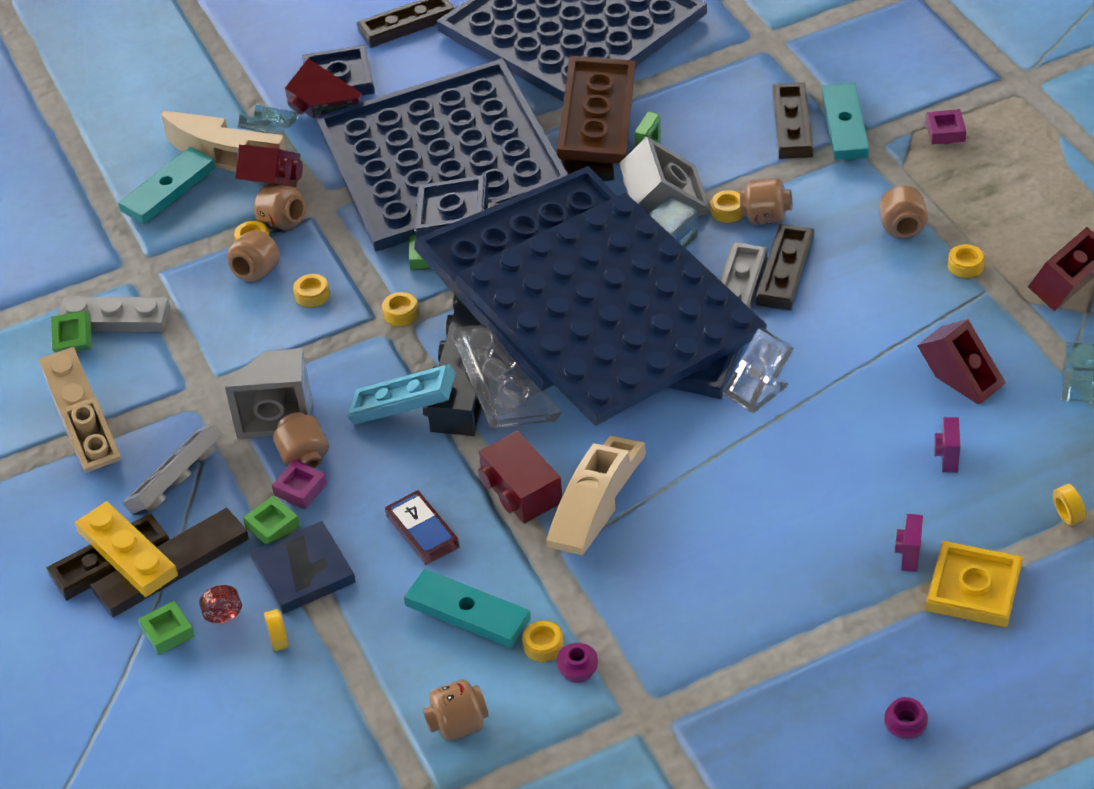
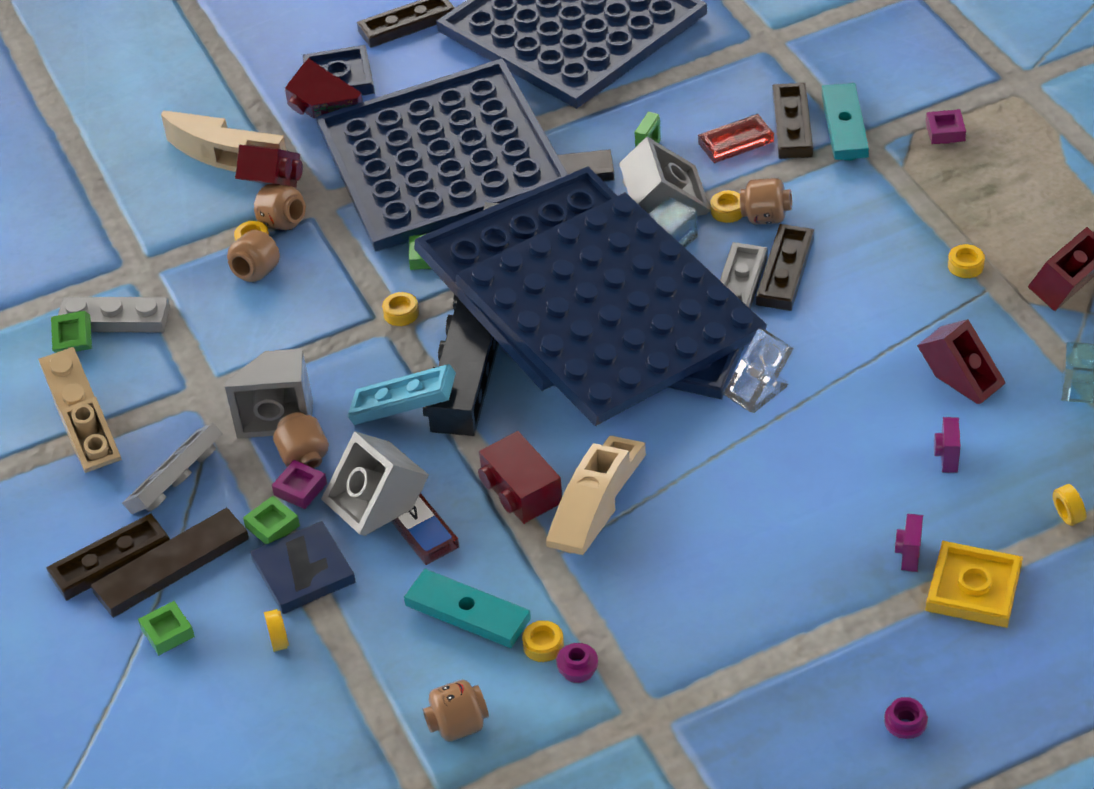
(126, 549): yellow plate -> none
(166, 185): teal tile -> none
(220, 604): clear red tile -> none
(268, 120): clear light blue slope -> none
(311, 290): yellow tile -> none
(373, 484): none -> light grey slope
(449, 202): dark blue tile -> none
(499, 382): clear wing -> none
(596, 109): reddish brown plate -> none
(735, 138): none -> clear red tile
(903, 212): medium nougat head -> none

